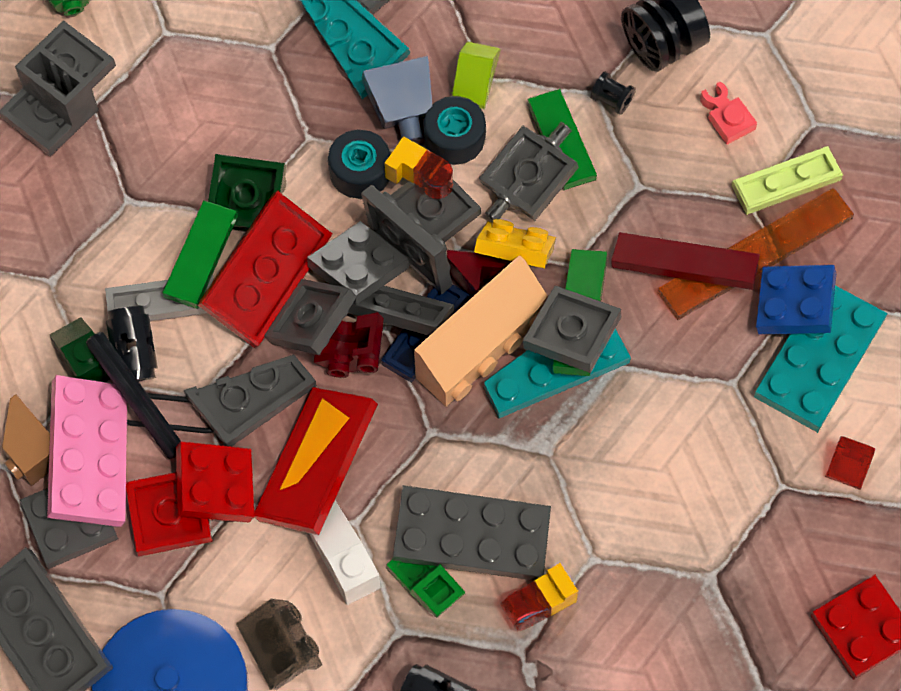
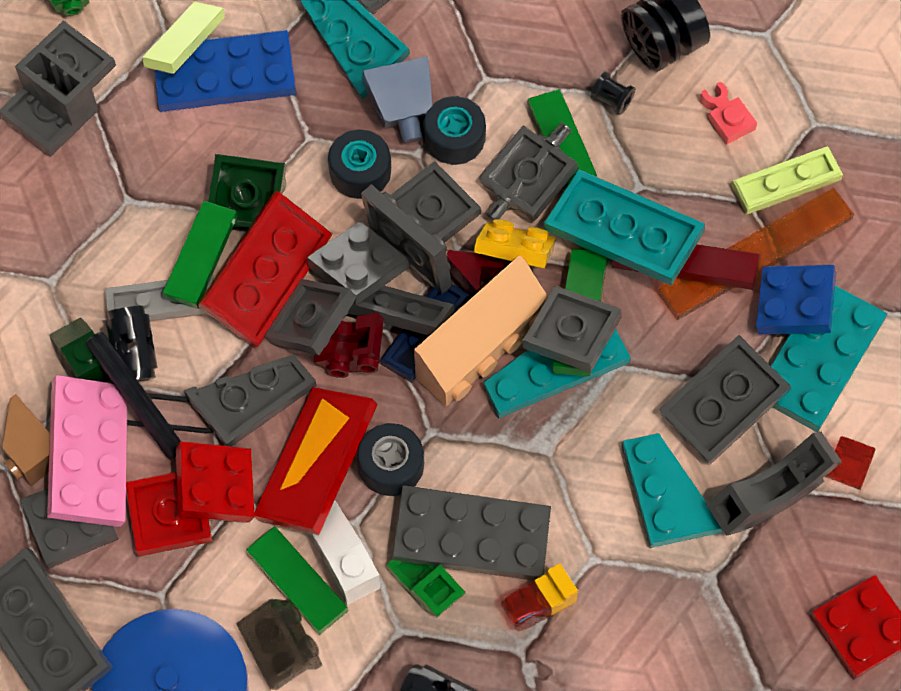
(183, 37): none -> yellowish green tile
(230, 72): none -> blue plate
(297, 580): none -> green tile
(391, 445): none -> black wheel
(420, 168): leg -> none
(475, 72): lime slope -> none
(625, 227): none -> teal plate
(665, 494): none -> teal wing
(725, 399): none -> dark grey plate
(777, 488): none -> dark grey arch

